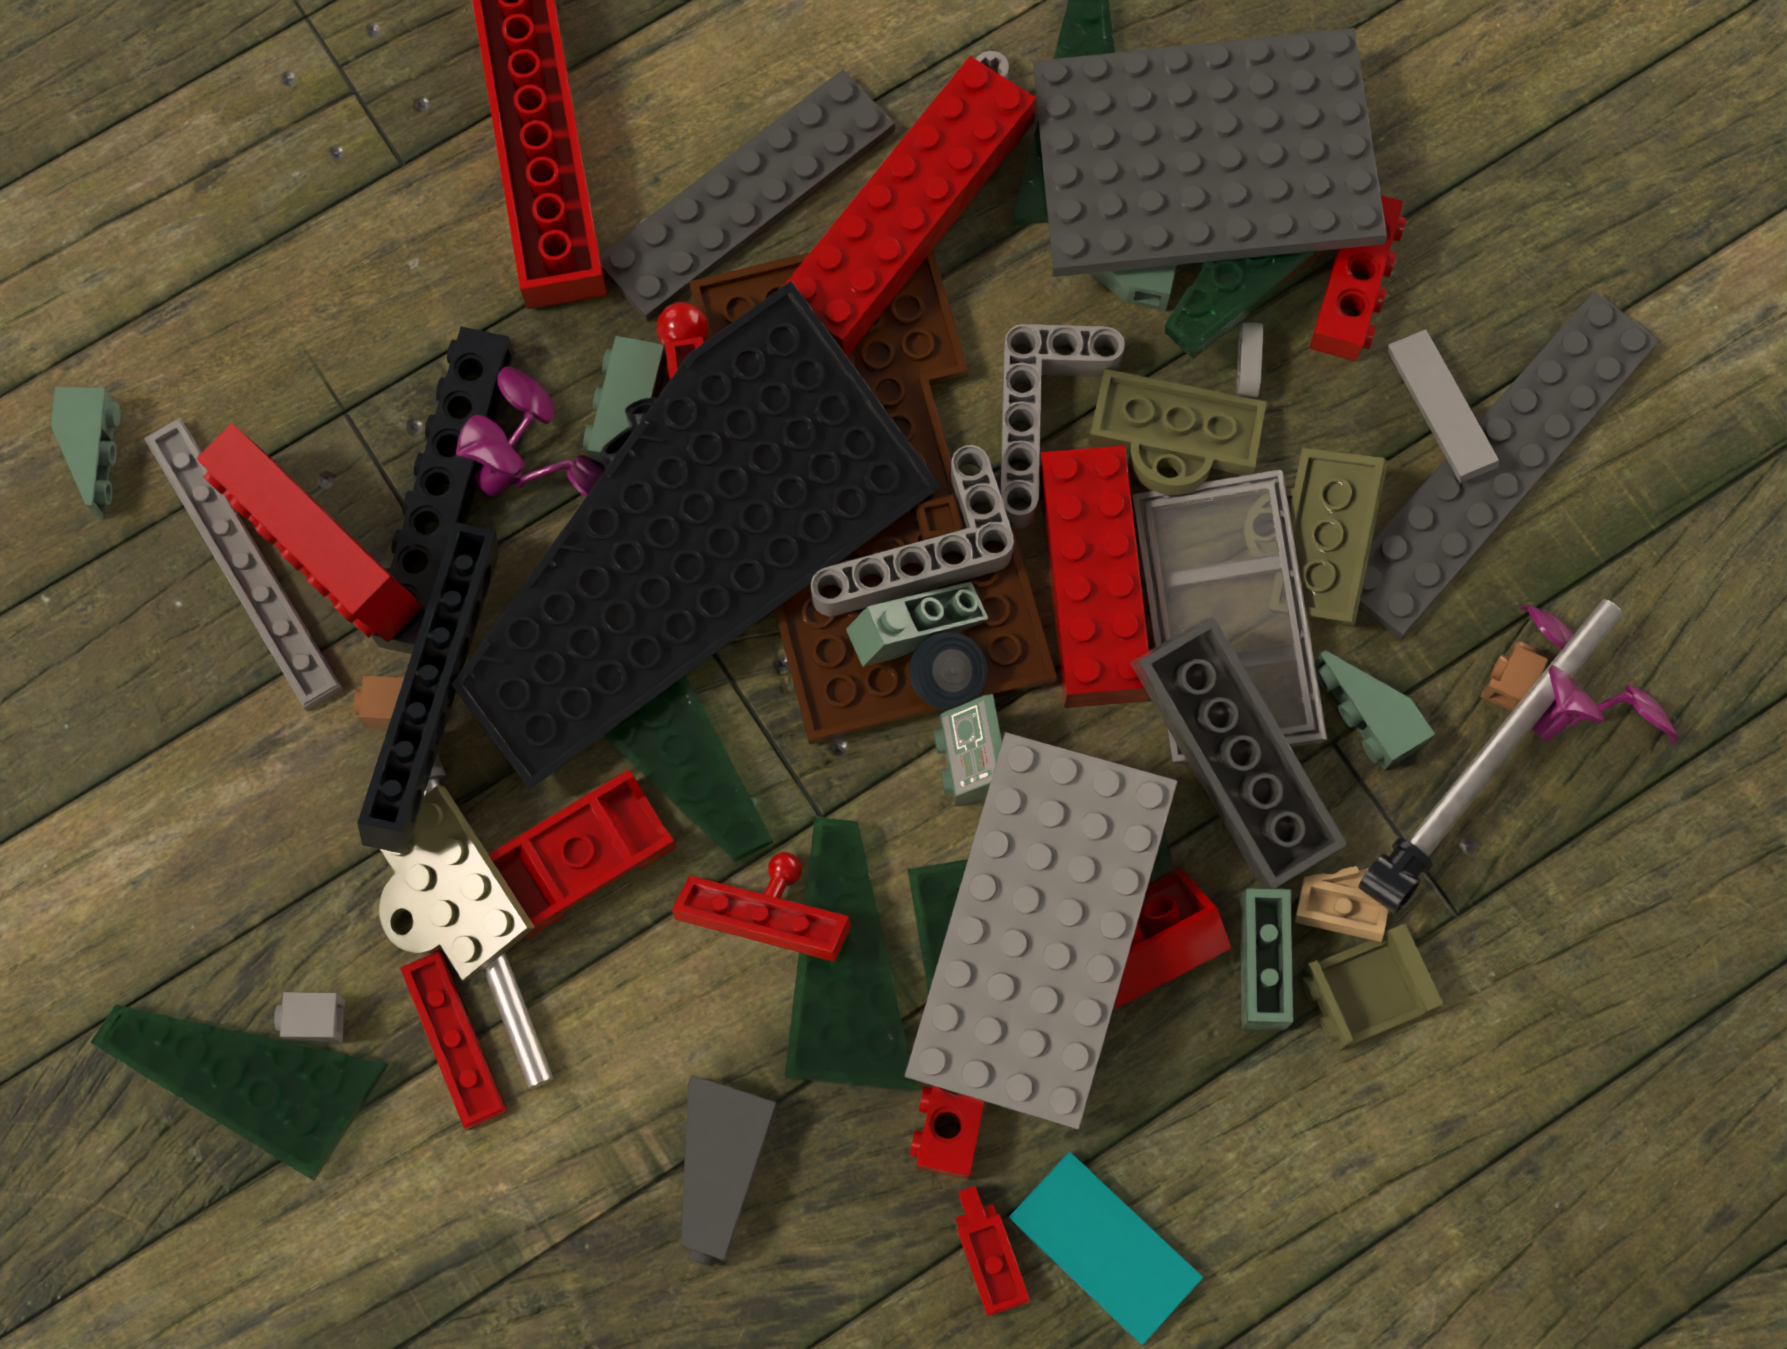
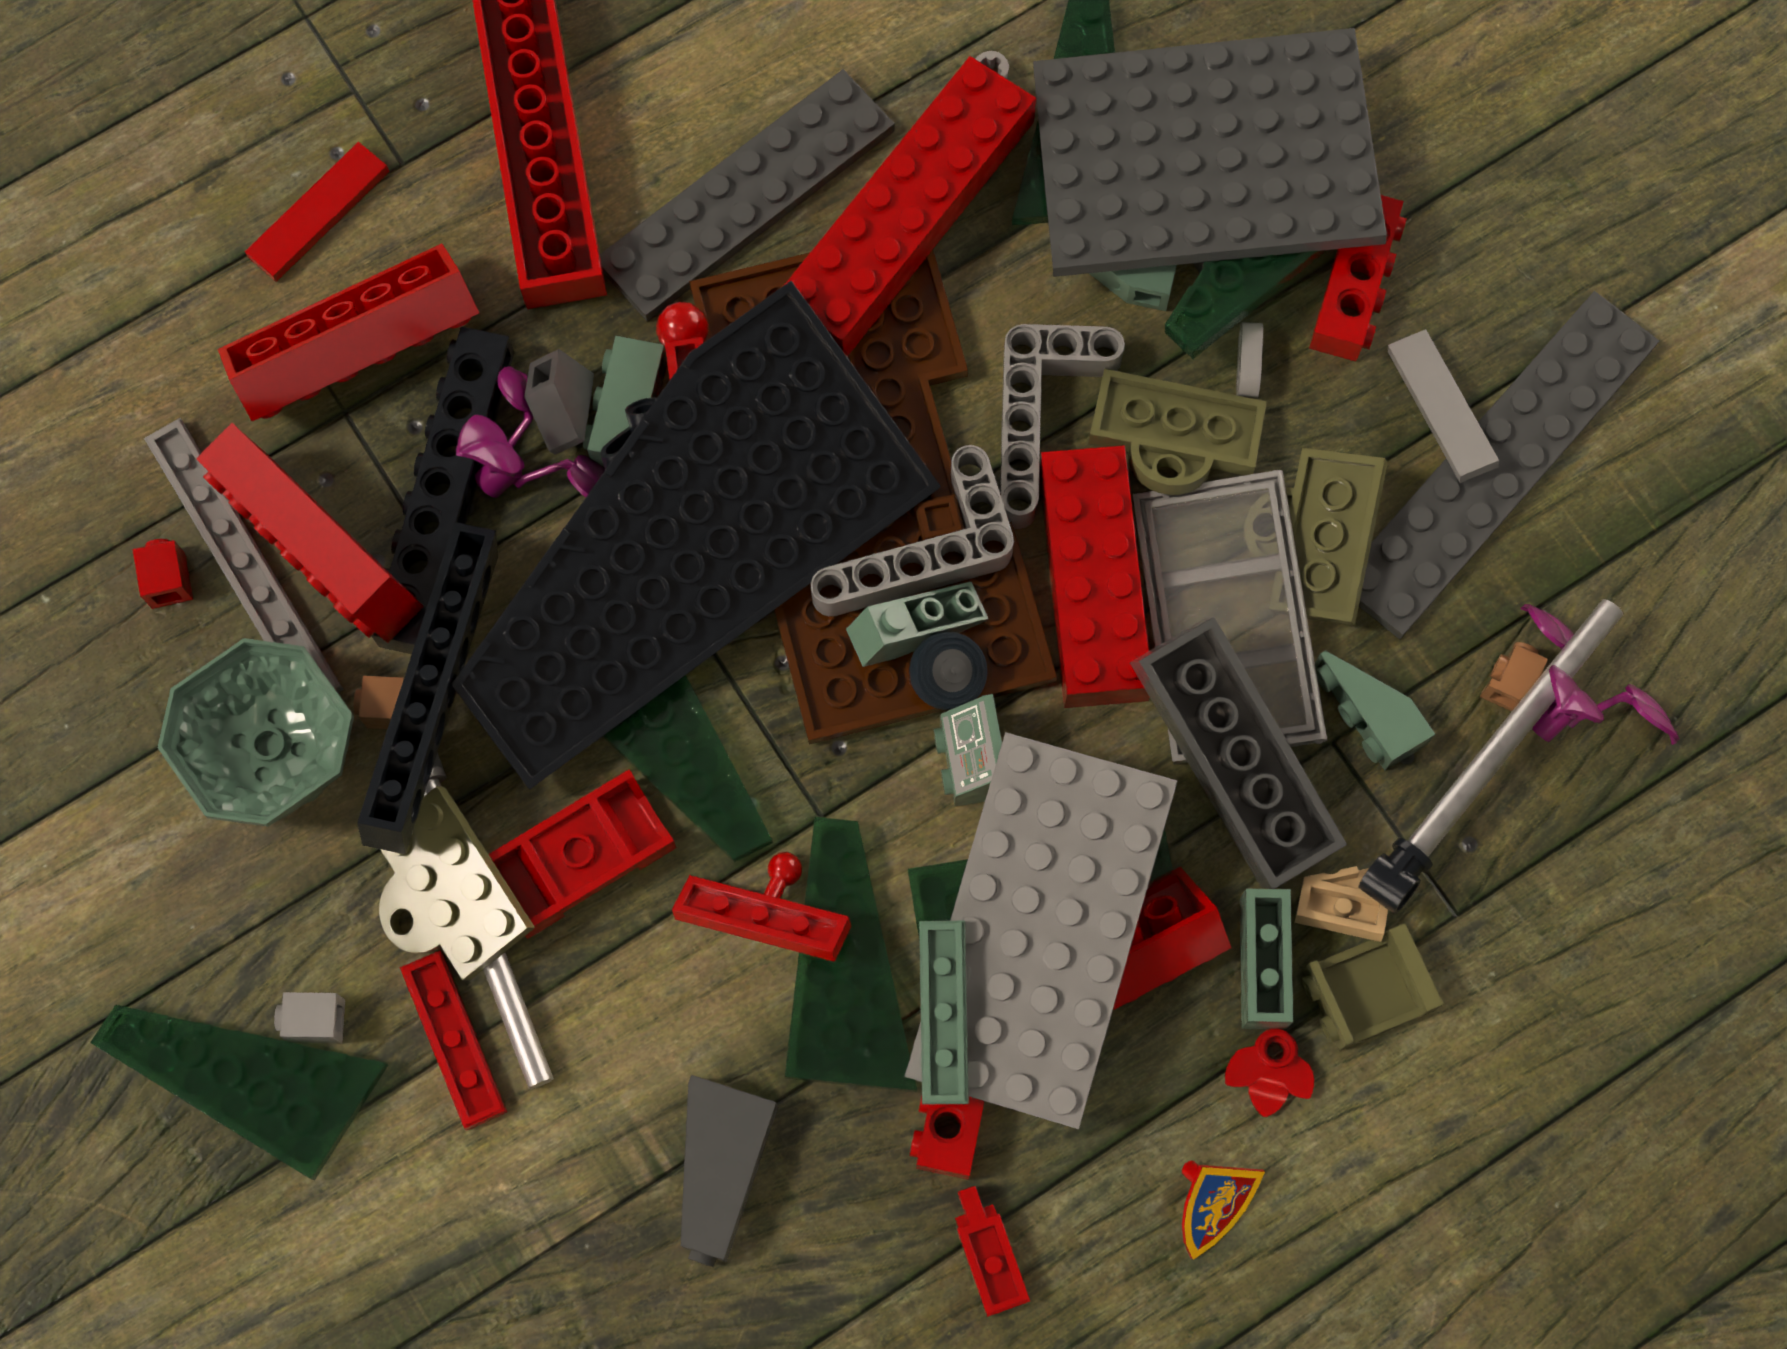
(84, 429): sand green slope -> none
(162, 573): none -> red brick
(256, 732): none -> sand green rock
(317, 211): none -> red tile
(347, 332): none -> red brick
(559, 399): none -> dark grey slope
(943, 1012): none -> sand green tile
(1105, 1248): teal tile -> none
(1215, 1202): none -> shield
(1270, 1079): none -> red plate

